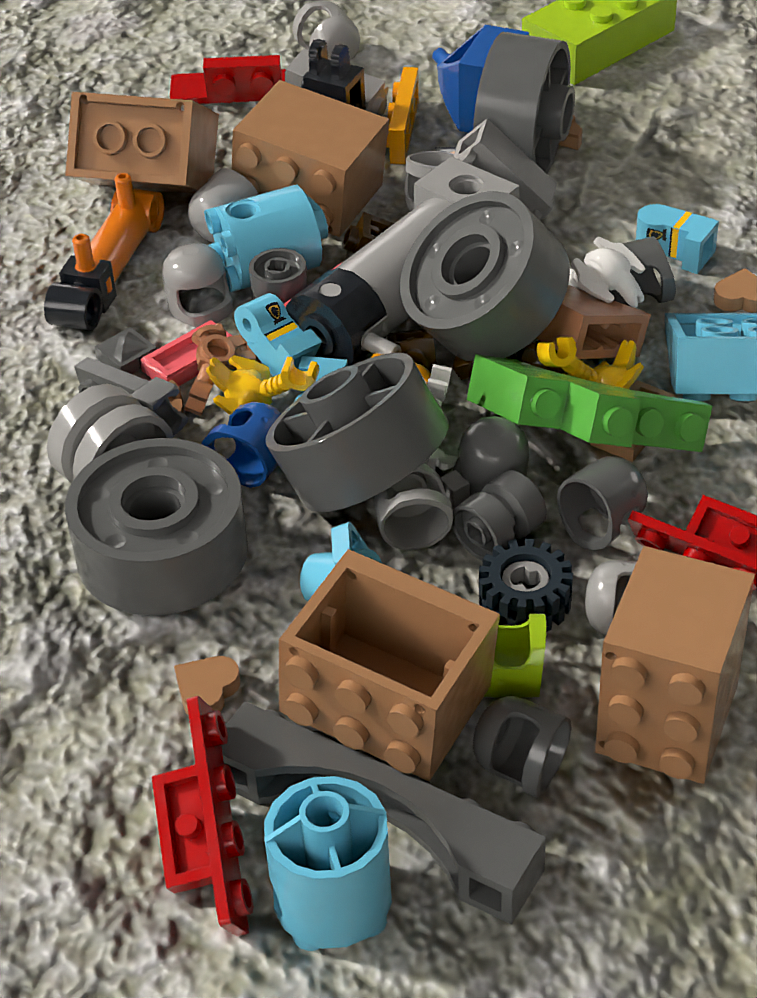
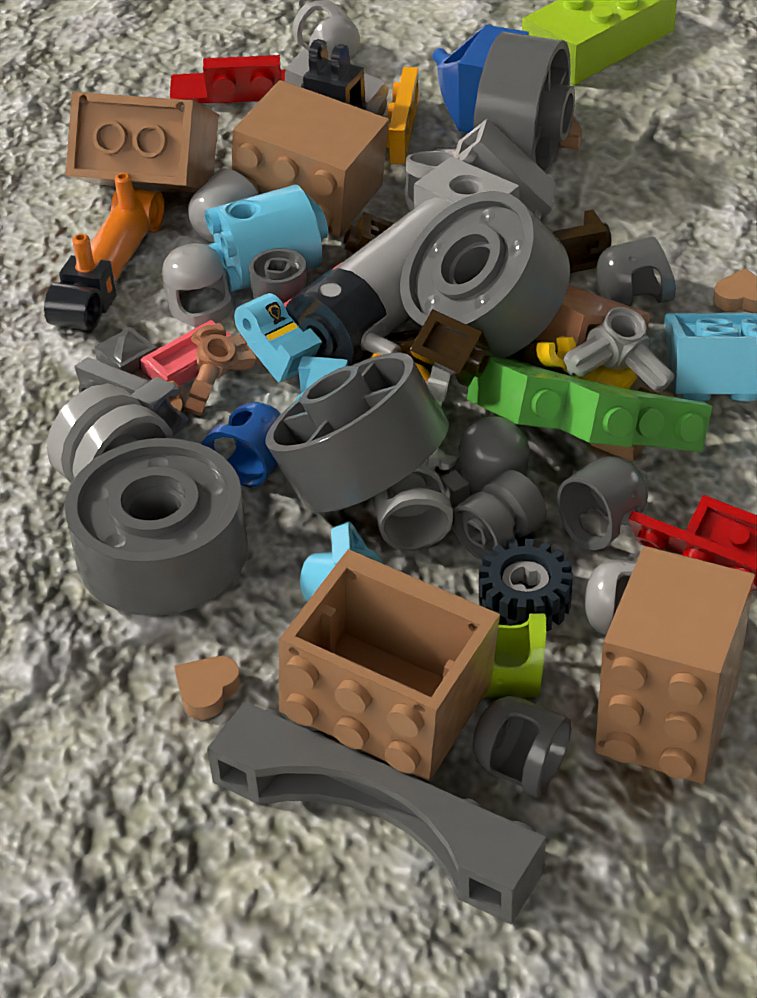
(196, 822): red bracket -> none
(253, 381): yellow piece -> none
(329, 862): medium azure cylinder -> none
(452, 347): none -> dark brown bracket
(585, 242): none -> dark brown bracket
(608, 270): white piece -> none
(618, 345): none -> light grey axle
(680, 234): medium azure leg -> none

